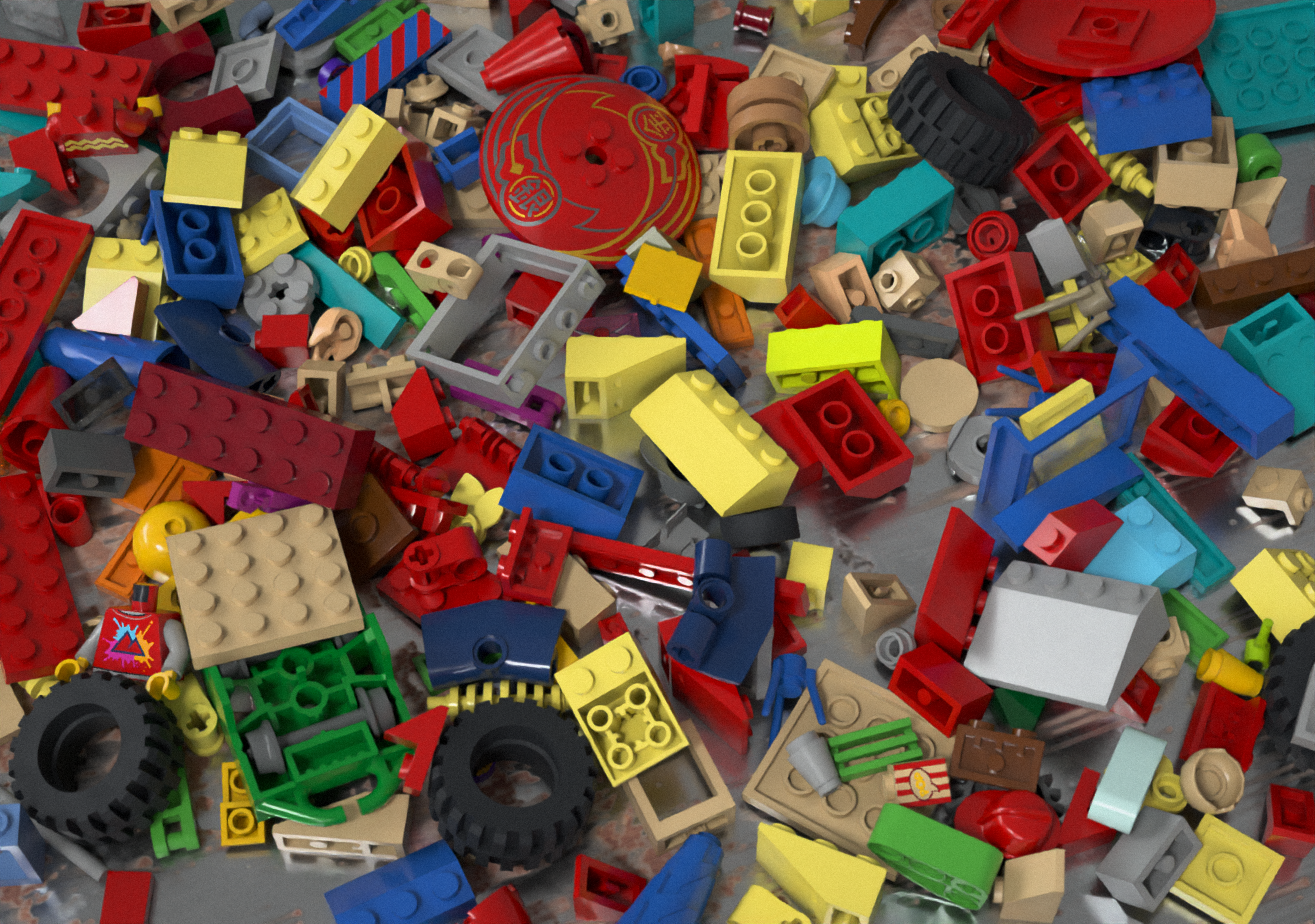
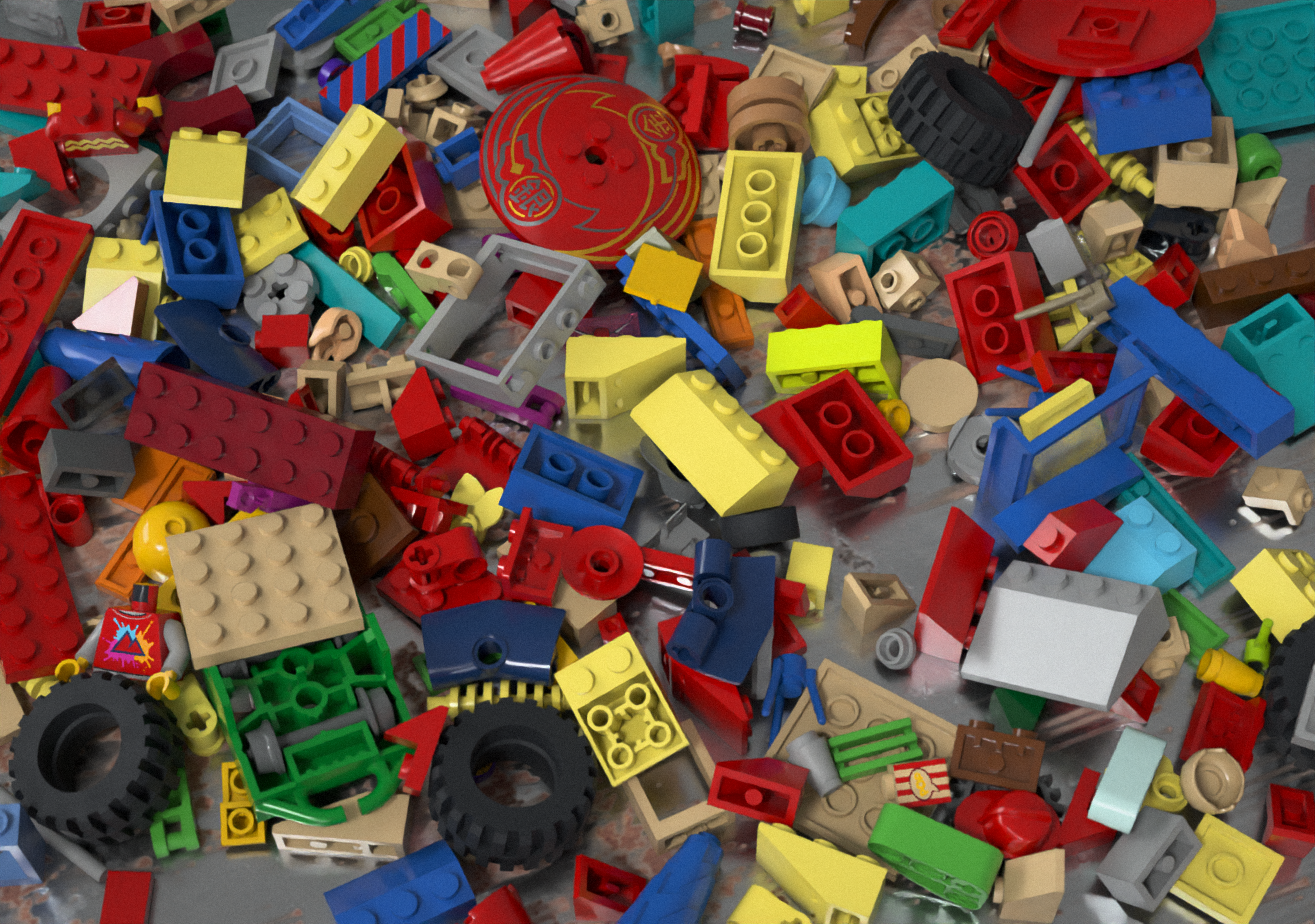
(253, 19): sand blue arm -> none
(606, 548): none -> red dish
(647, 80): blue cone -> none
(759, 789): none -> red slope
(939, 688): red brick -> none
(1045, 120): none -> light grey bar

